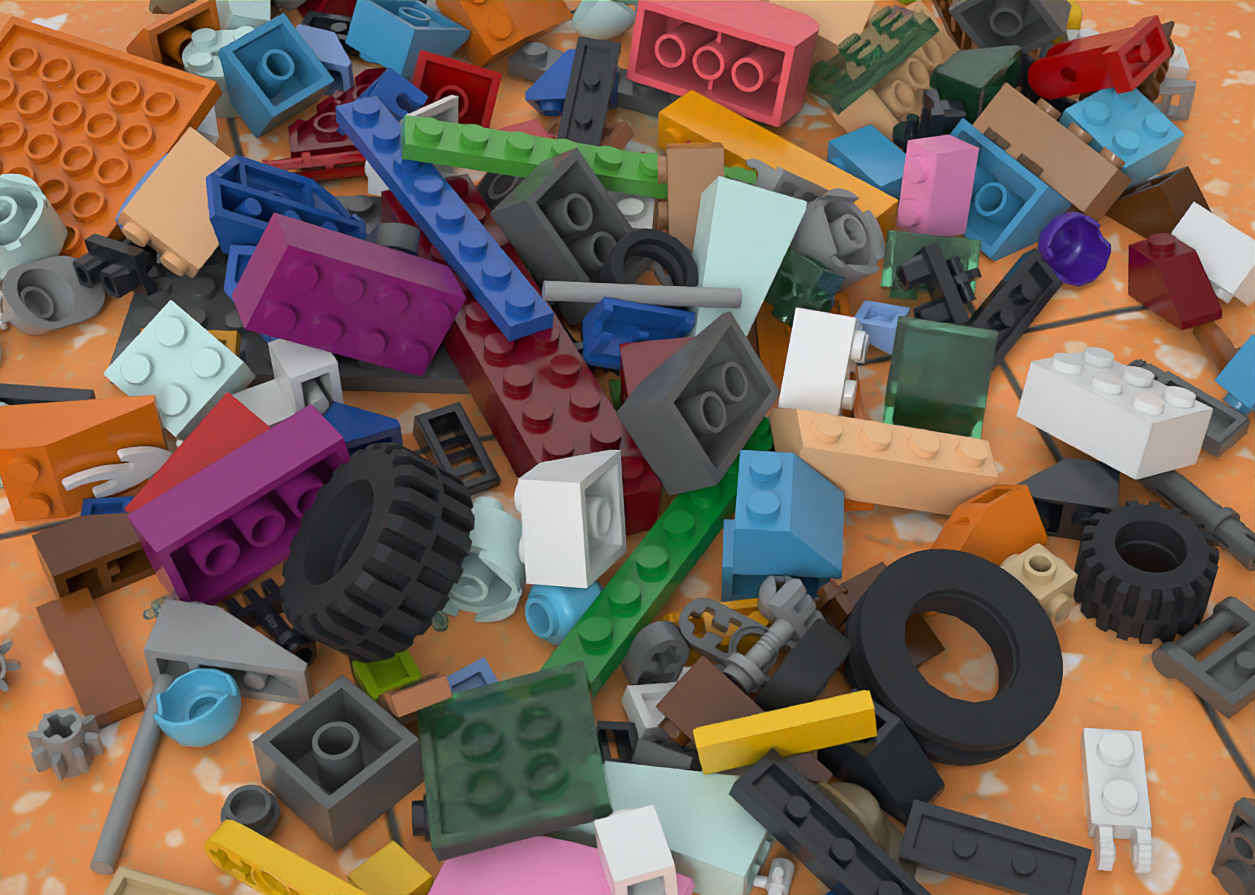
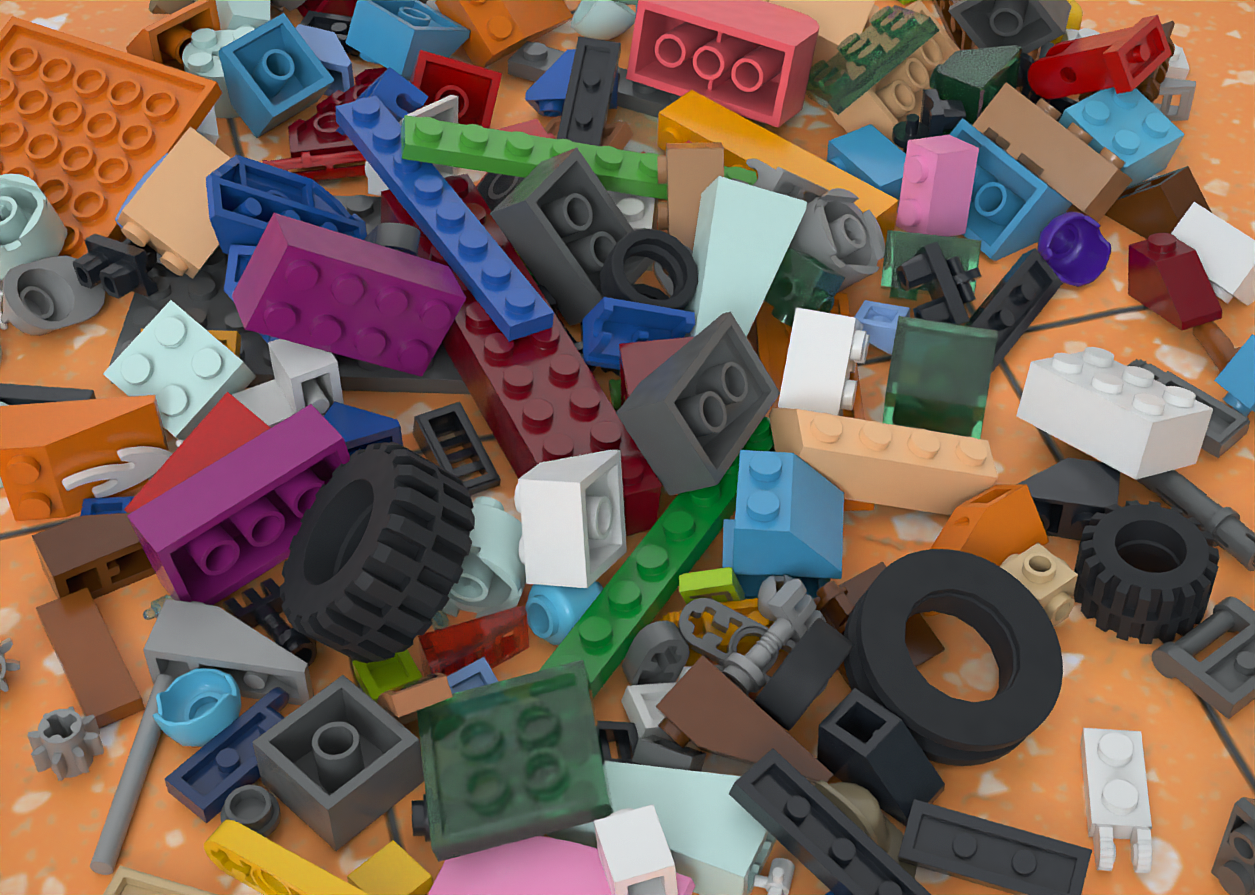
(226, 760): none -> dark blue hinge
(466, 642): none -> clear red slope
(644, 294): light grey bar -> none
(714, 584): none -> lime tile
(786, 730): yellow tile -> none

